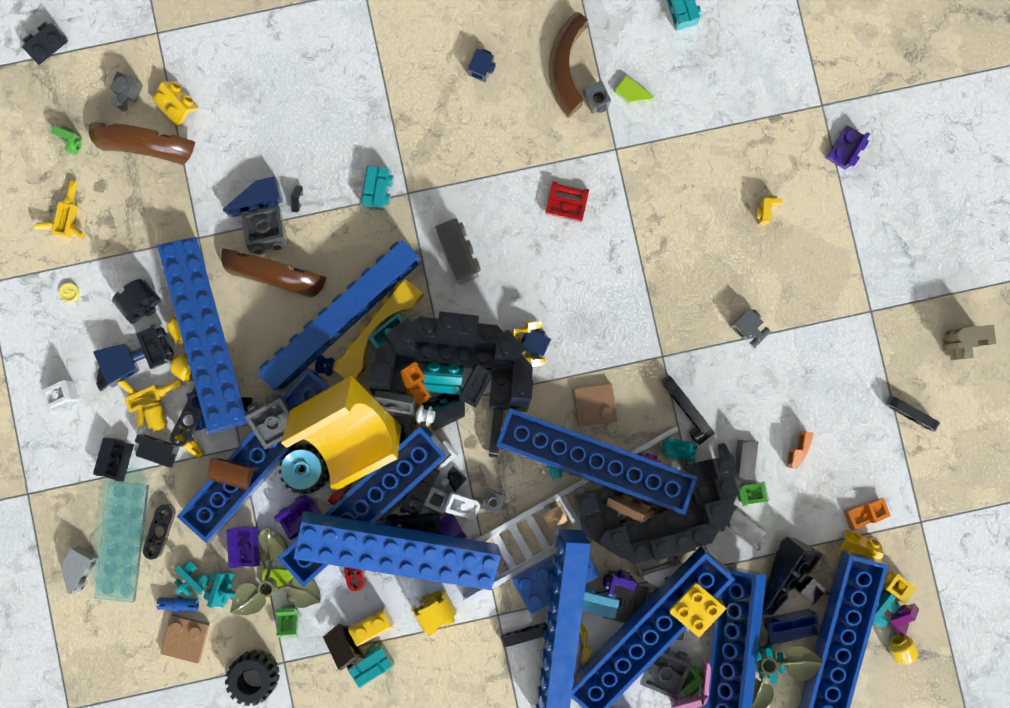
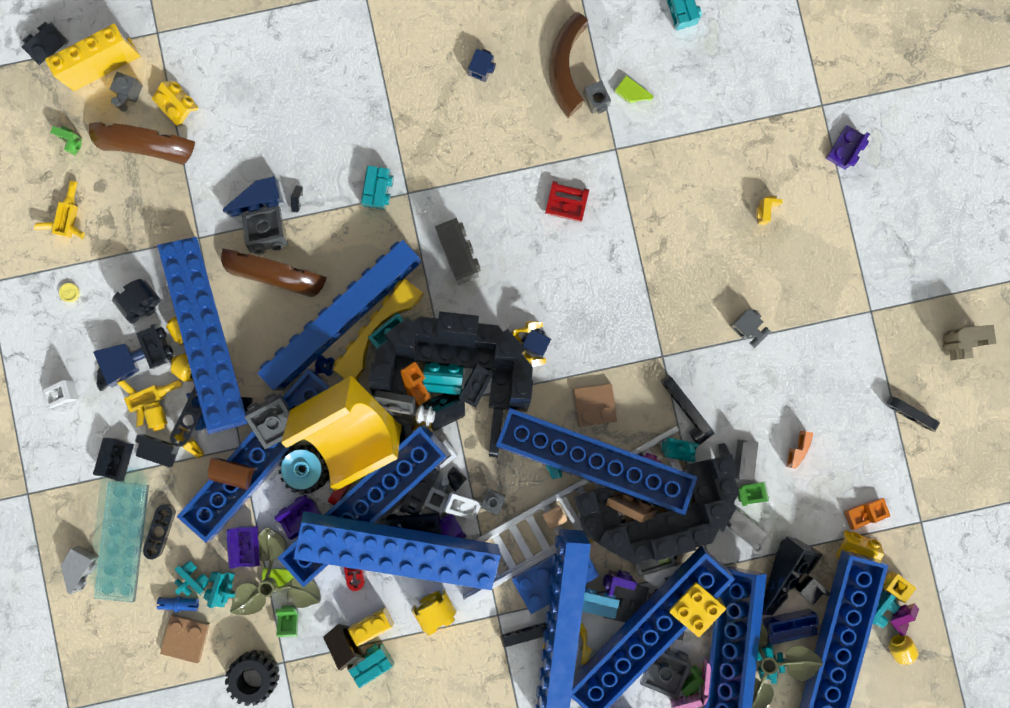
(92, 57): none -> yellow panel

